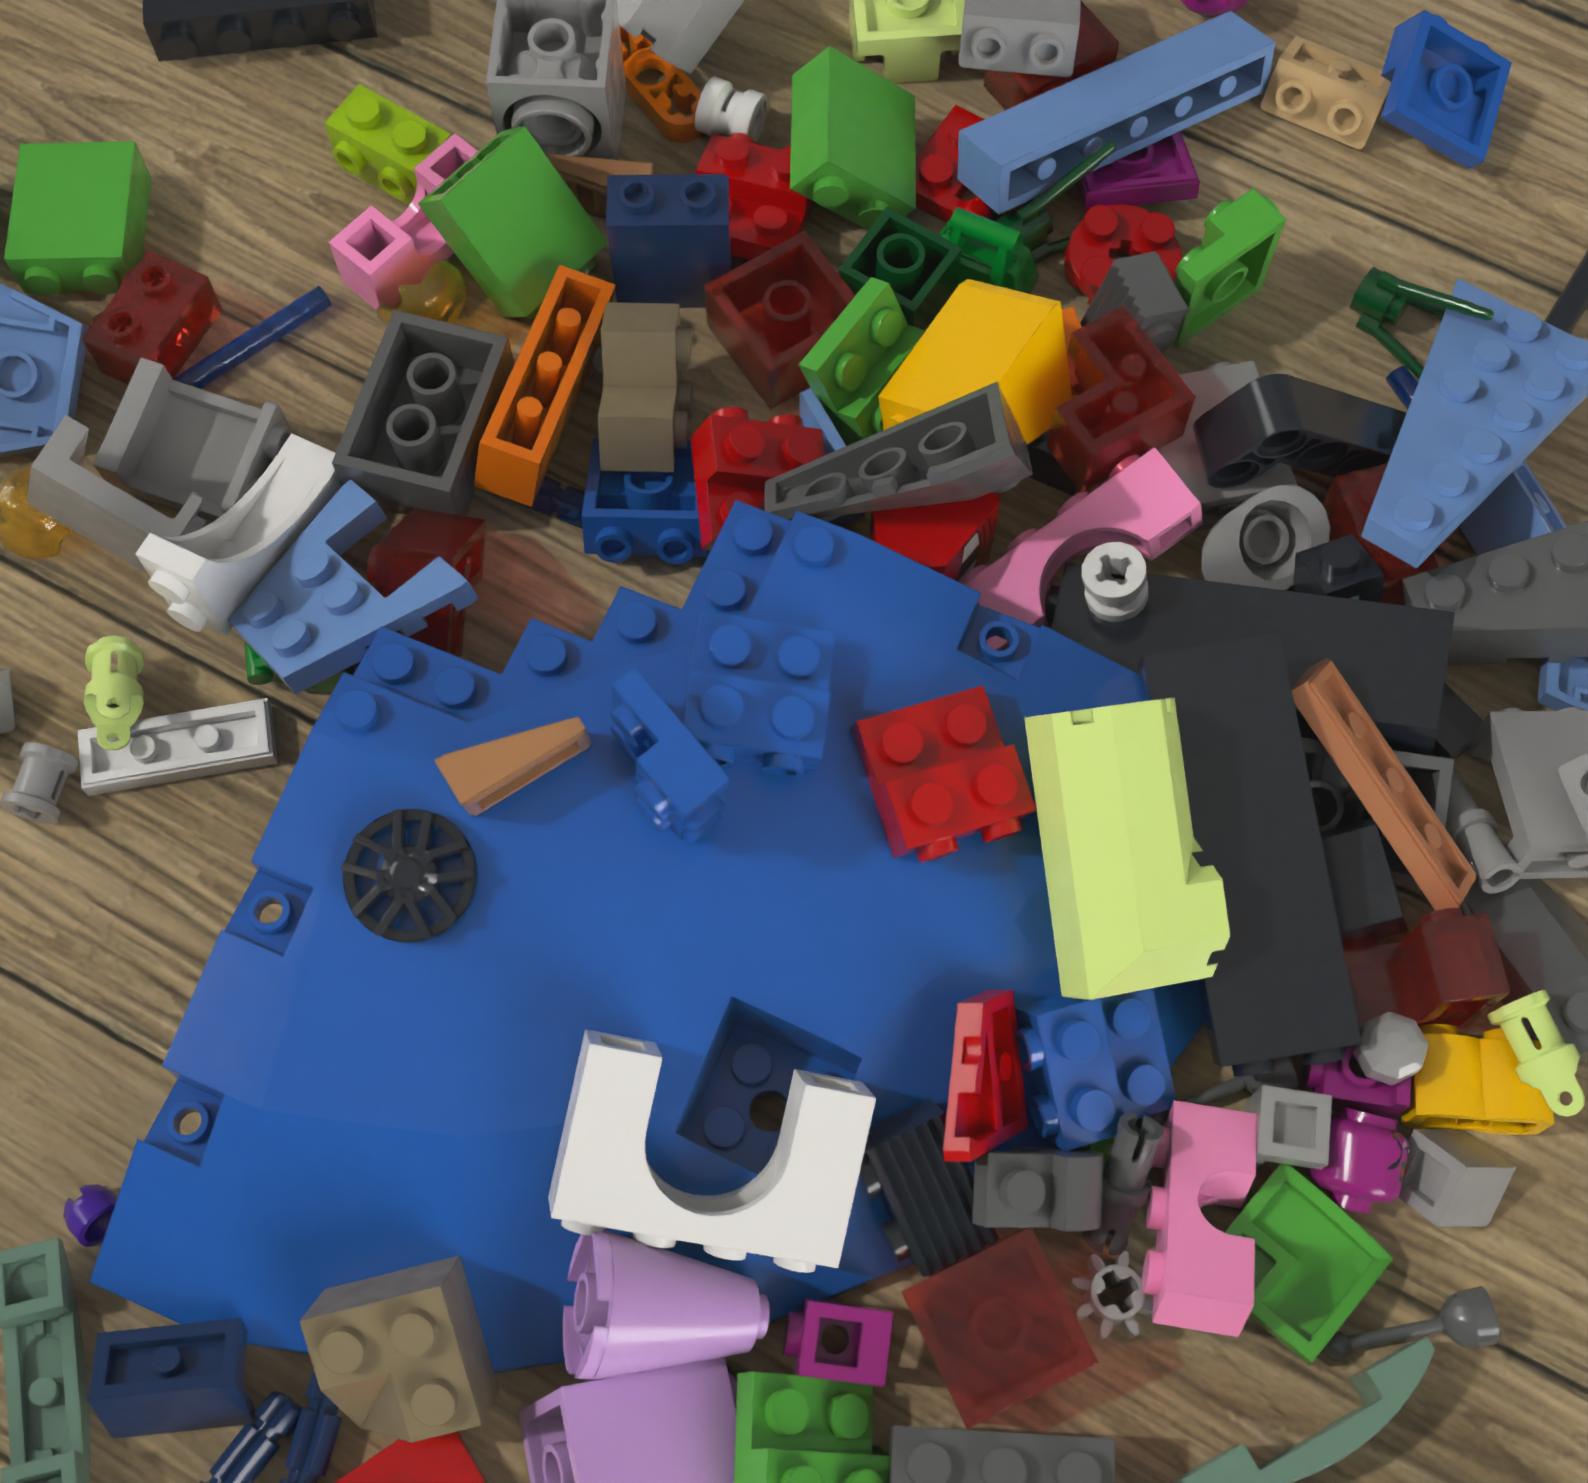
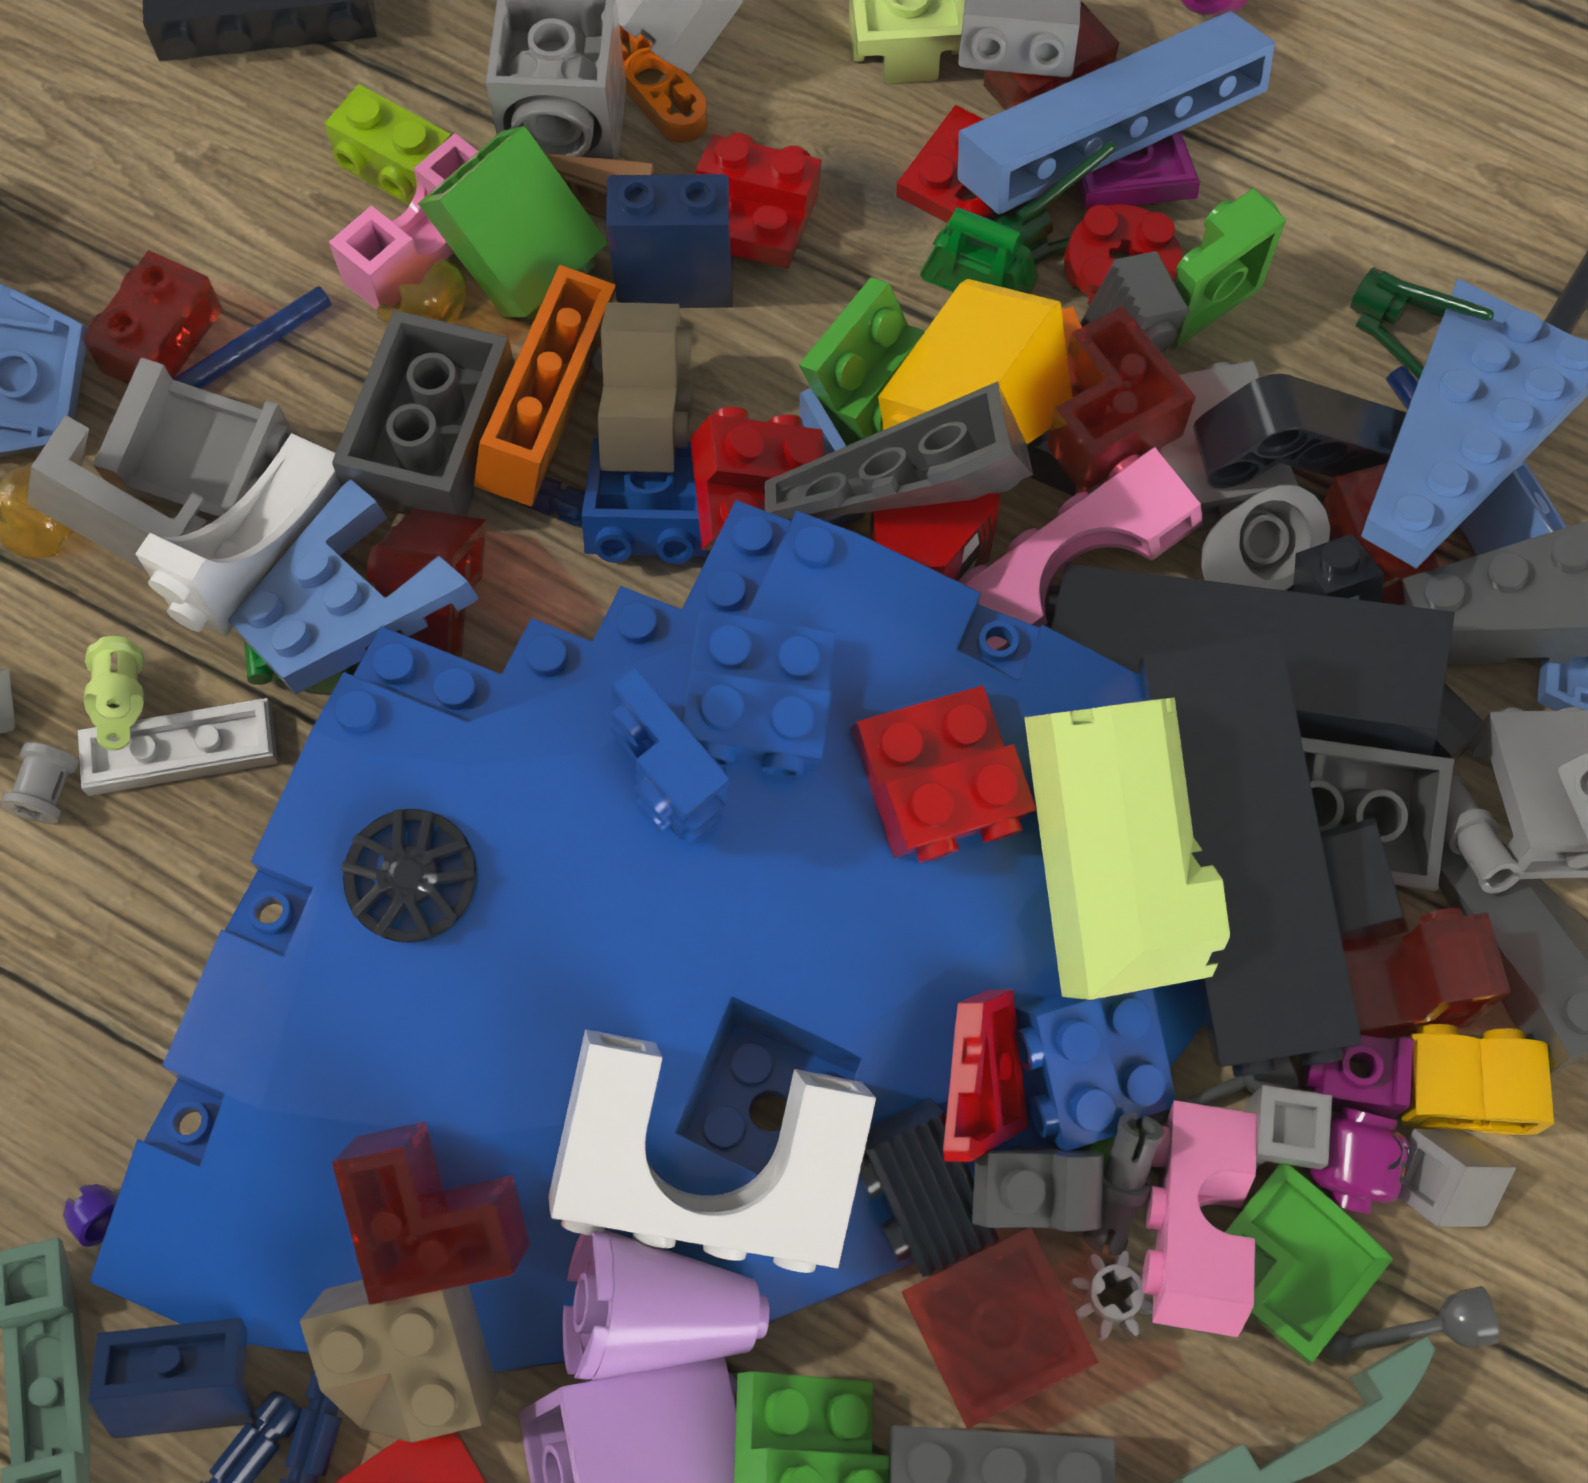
(77, 216): bright green brick -> none
(411, 1230): none -> clear red brick
(501, 767): medium nougat slope -> none
(730, 111): white wheel -> none
(776, 313): clear red brick -> none
(852, 139): bright green brick -> none
(866, 1345): magenta brick -> none
(912, 260): dark green head -> none
(1110, 597): white wheel -> none
(1326, 92): tan bracket -> none
(1383, 785): nougat tile -> none
(1391, 1048): light grey tile -> none
(1444, 87): blue plate -> none
(1551, 1067): yellowish green piece -> none

